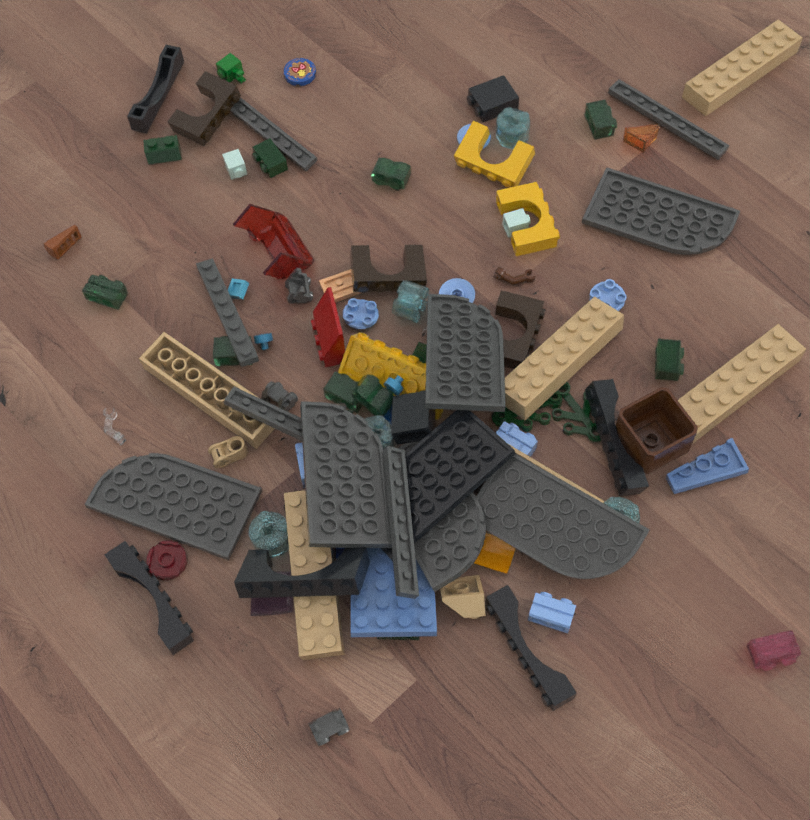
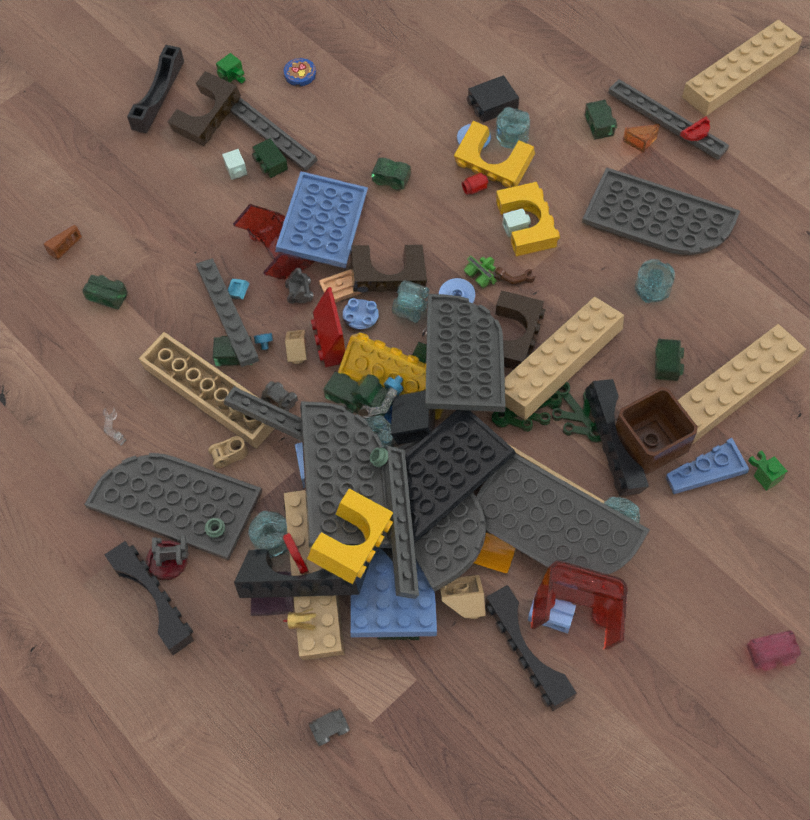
(162, 149): dark green brick -> none
(177, 552): none -> dark grey piece
(212, 523): none -> sand green plate
(294, 620): none -> pearl gold piece
(295, 553): none -> red tile
(296, 346): none -> tan slope
(322, 219): none -> medium blue plate
(349, 560): none -> yellow arch
(379, 457): none -> sand green plate
(390, 395): none -> clear arm
(474, 184): none -> red brick
(474, 267): none -> bright green hips
(513, 436): light blue brick -> none
(587, 588): none -> clear red windscreen
(609, 293): light blue dish -> none
(654, 281): none -> clear light blue brick
(697, 130): none -> red tile
(769, 471): none -> green brick

